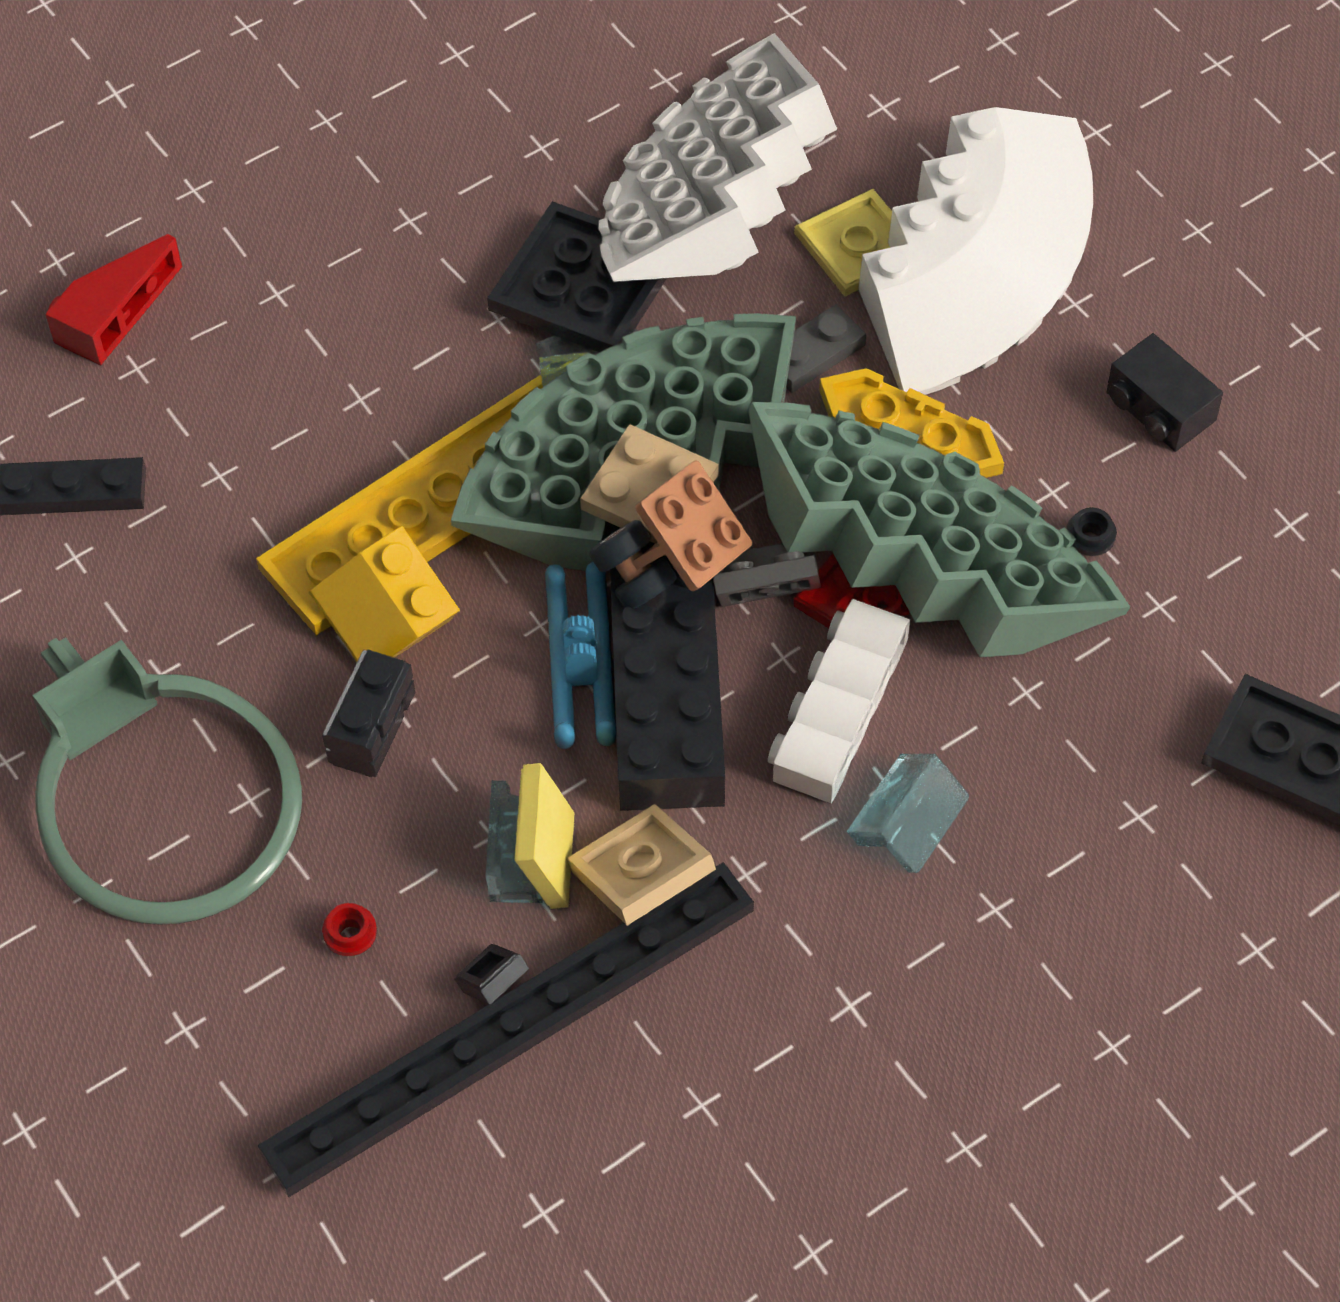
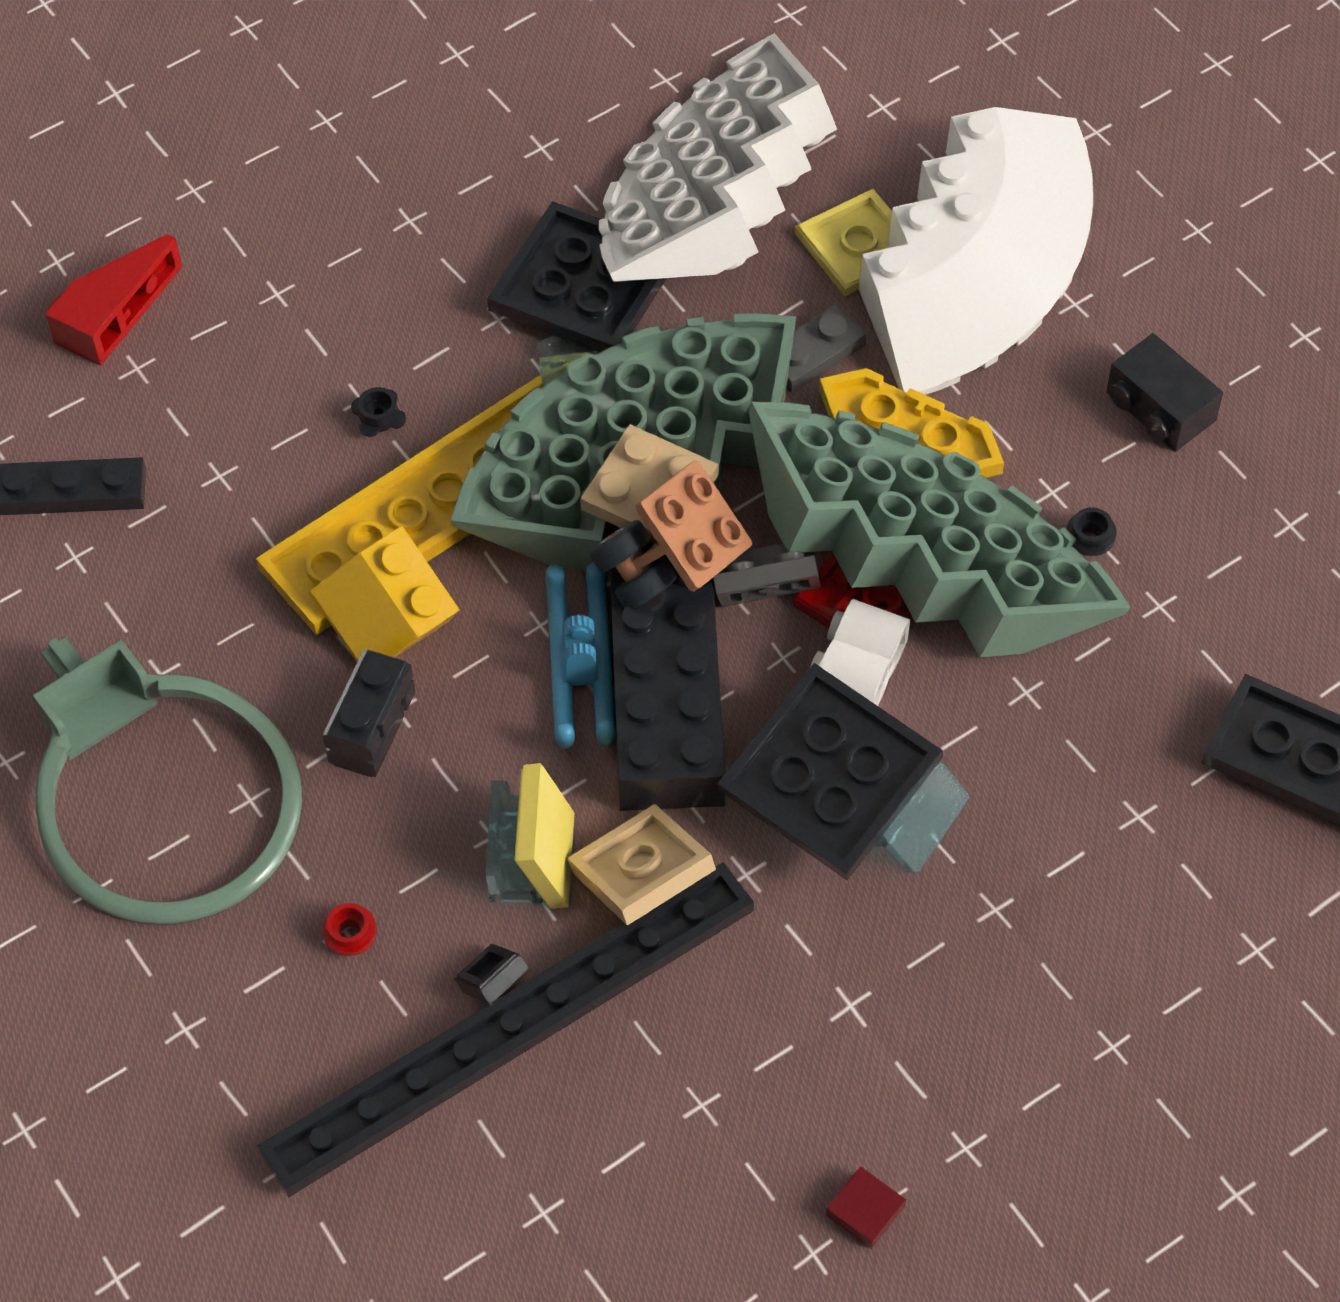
(374, 401): none -> black plate
(830, 771): none -> black plate
(866, 1207): none -> dark red tile

